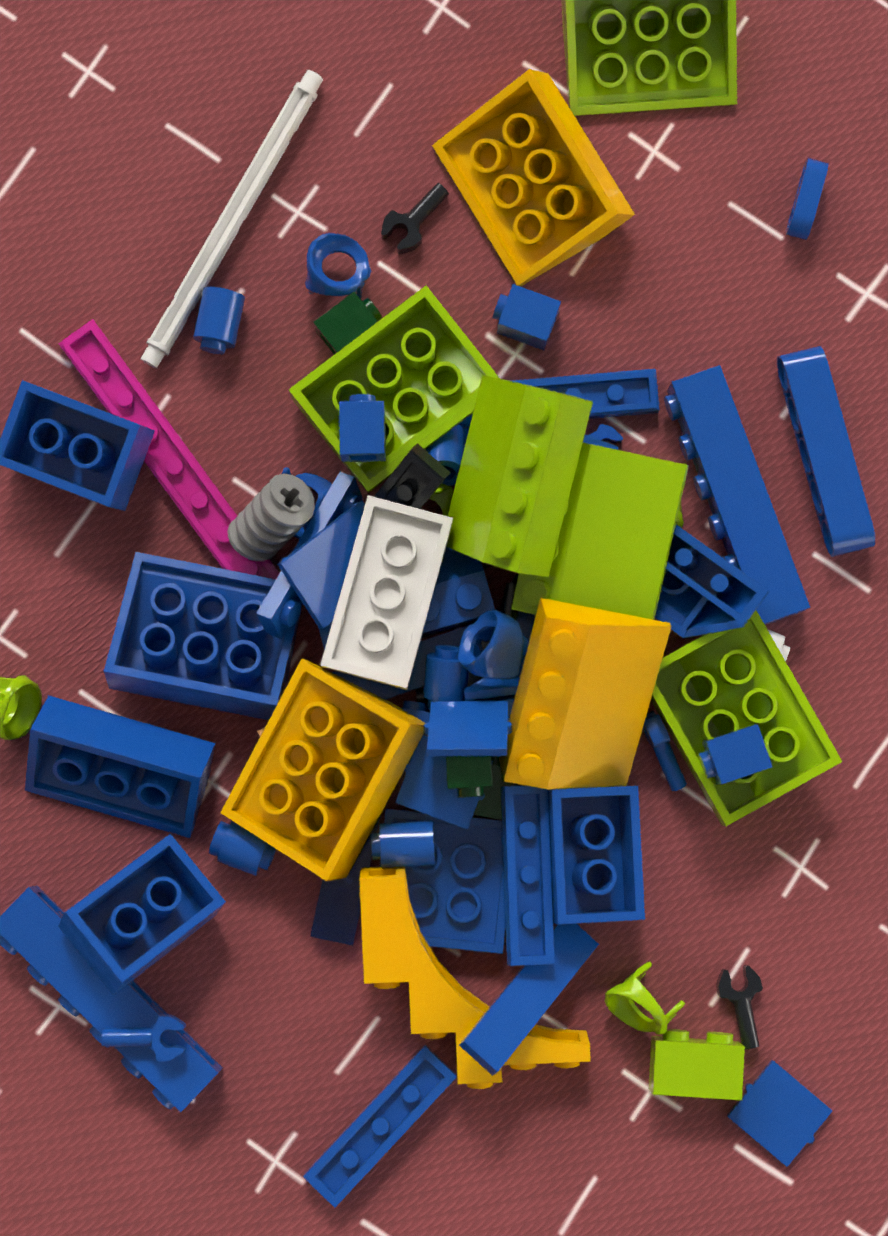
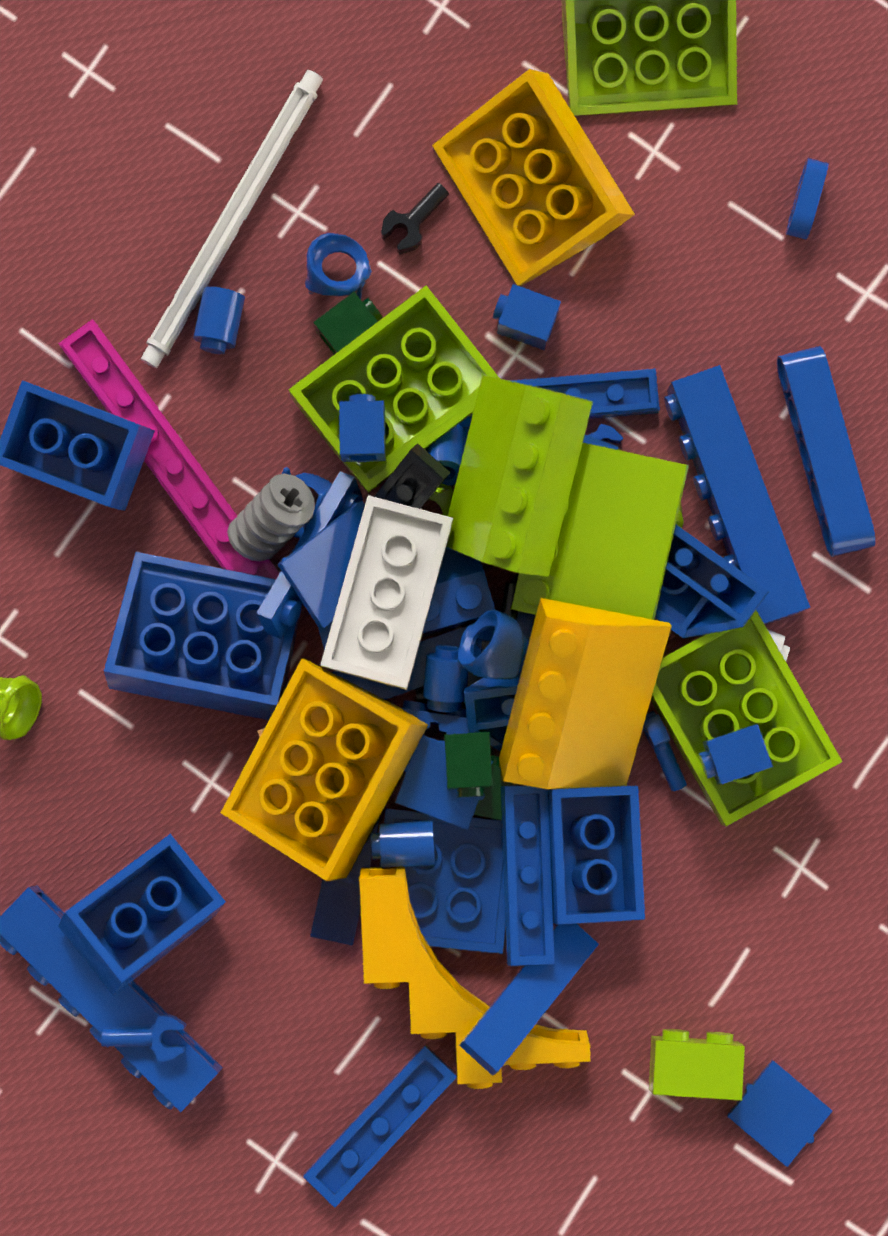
(118, 766): blue slope -> none
(241, 849): blue brick -> none
(468, 728): blue piece -> none
(621, 1003): lime piece -> none
(742, 1003): black bar -> none

